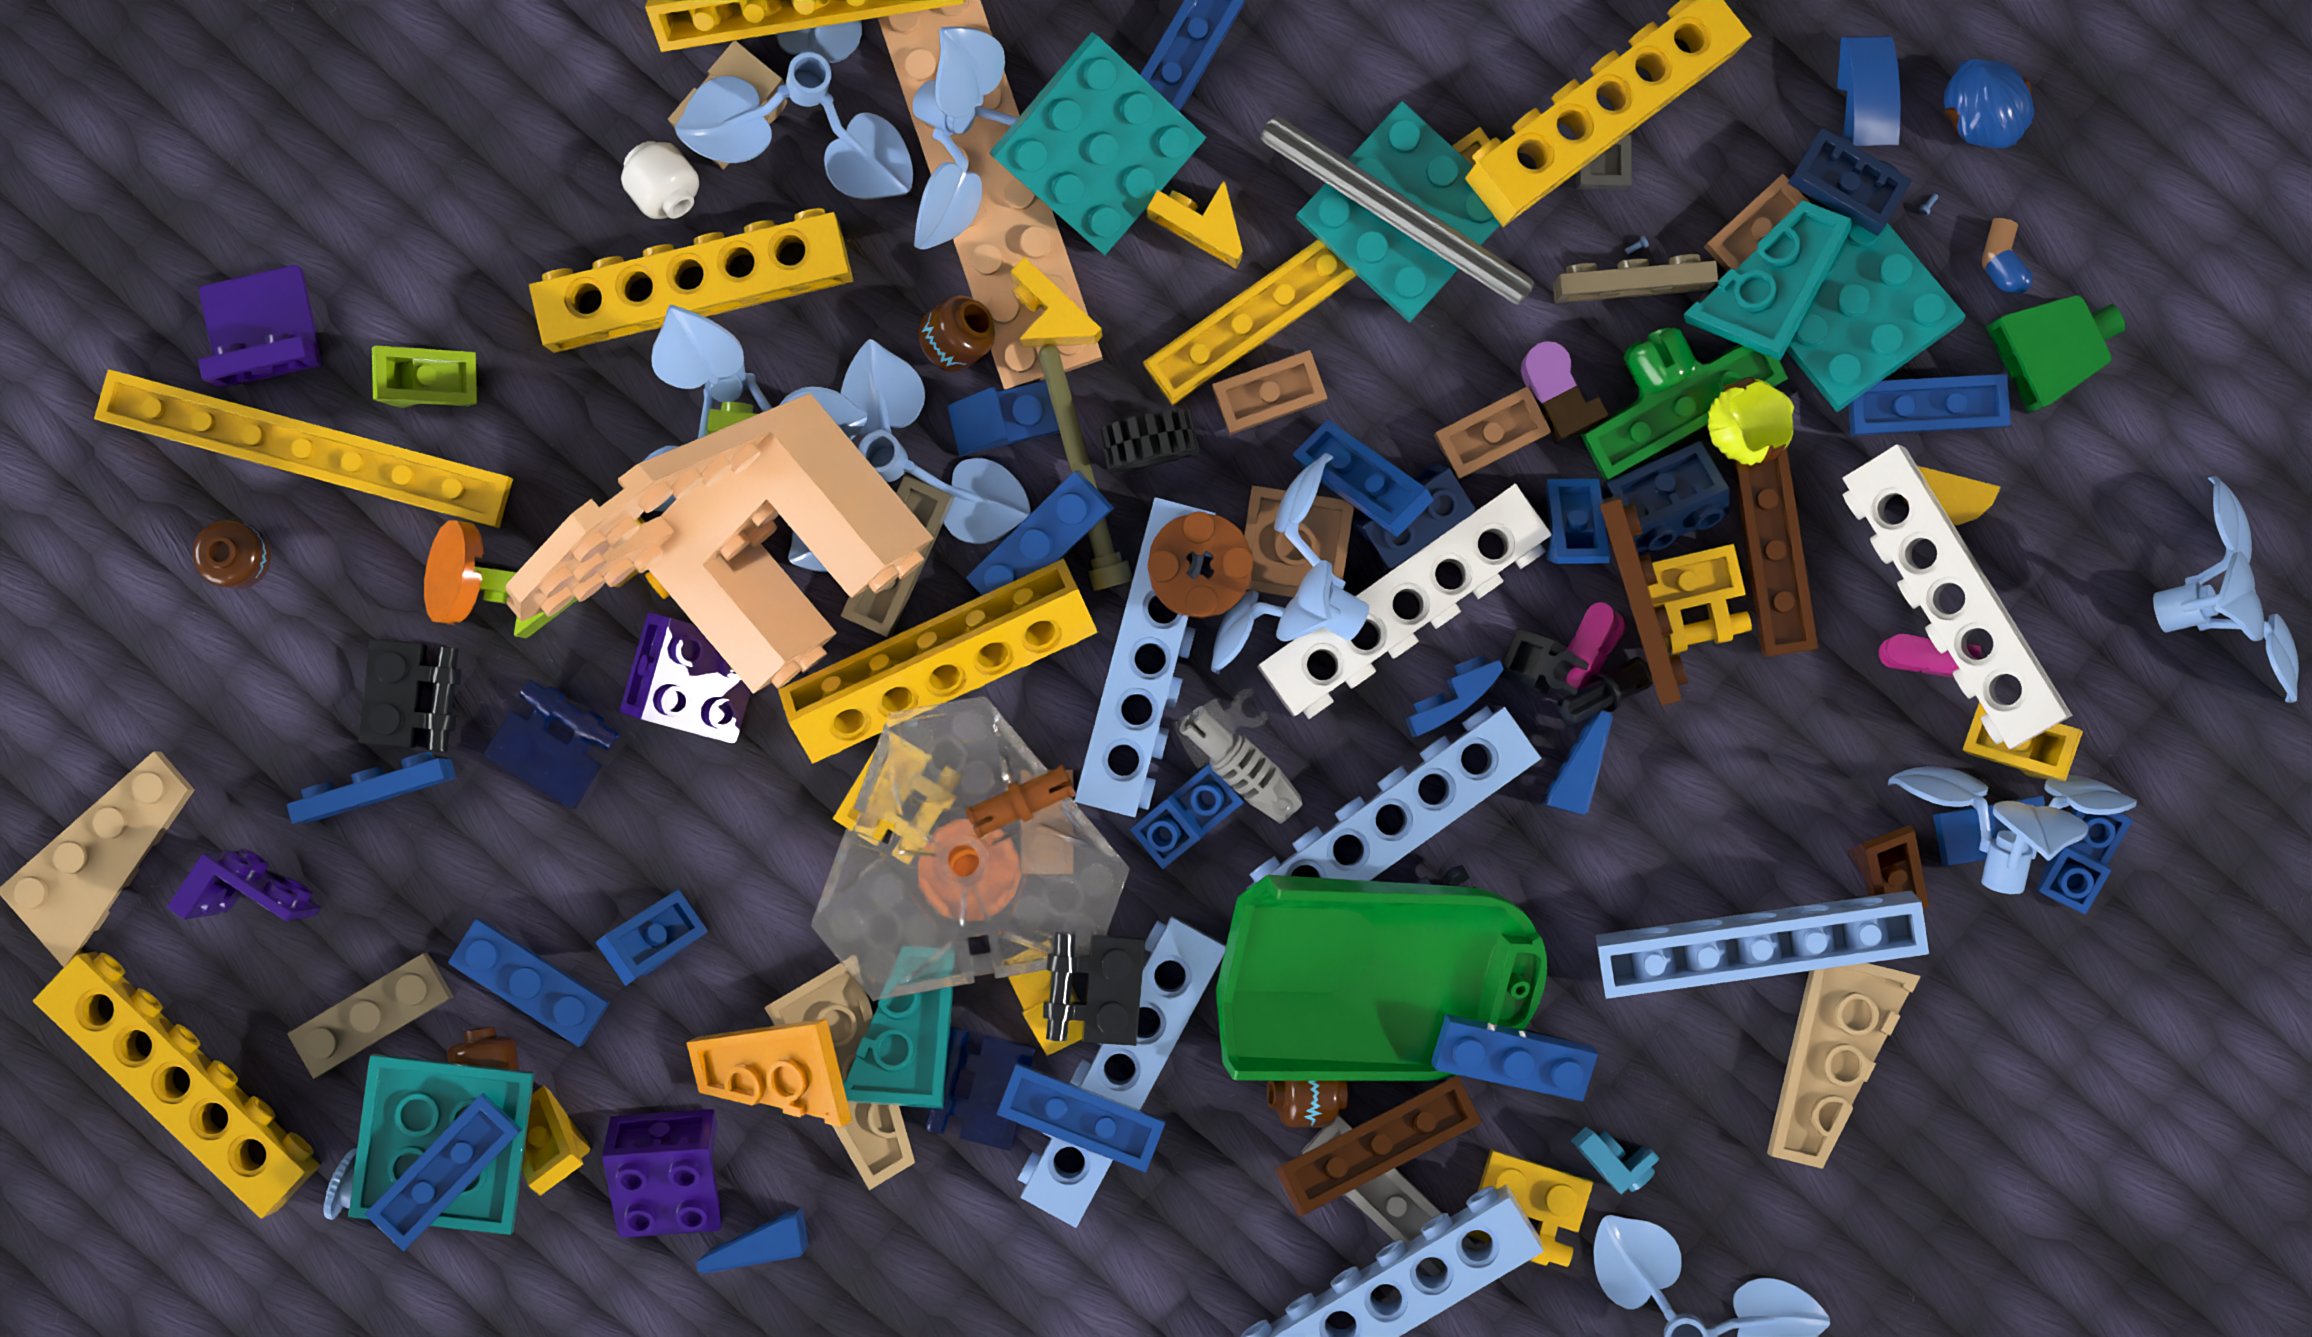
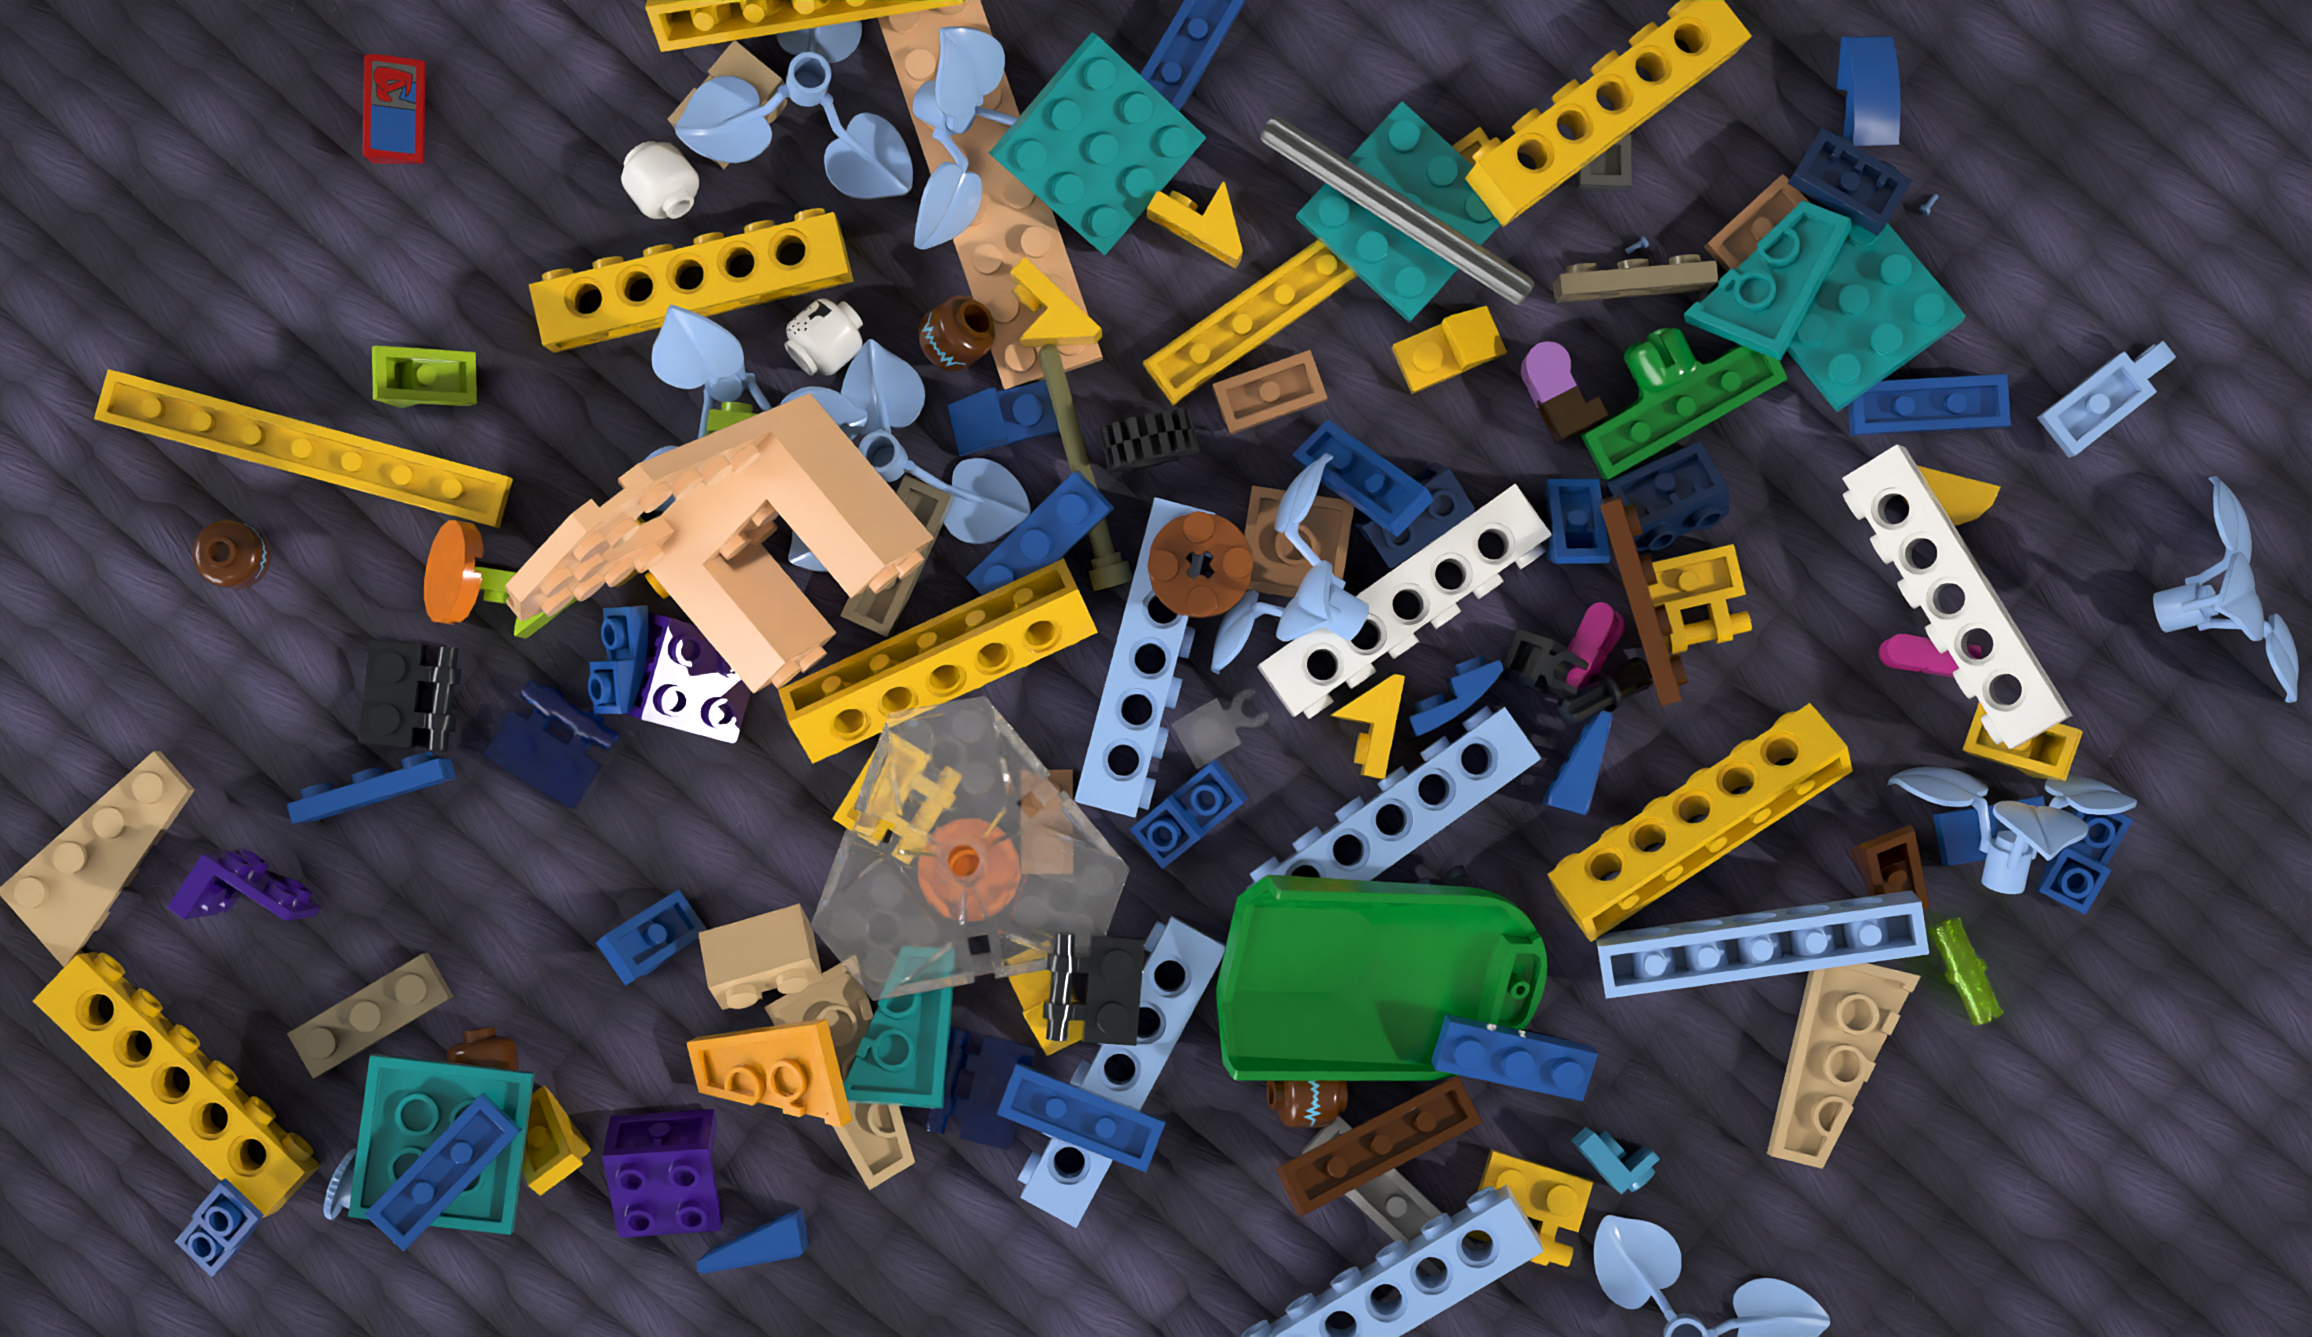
(219, 1228): none -> blue slope
(258, 327): dark purple bracket -> none
(394, 109): none -> slope
(529, 982): blue plate -> none
(617, 680): none -> blue slope
(760, 956): none -> tan brick
(824, 337): none -> white head
(1020, 801): dark orange pin -> none
(1243, 766): light grey hinge -> none
(1380, 710): none -> yellow slope
(1449, 348): none -> yellow slope
(1492, 433): medium nougat plate -> none
(1690, 847): none -> yellow brick
(1751, 421): neon yellow hair -> none
(1775, 557): reddish brown plate -> none
(1965, 971): none -> clear neon green pin
(1989, 103): blue hair -> none
(2001, 262): arm -> none
(2054, 347): green torso -> none
(2104, 398): none -> light blue plate

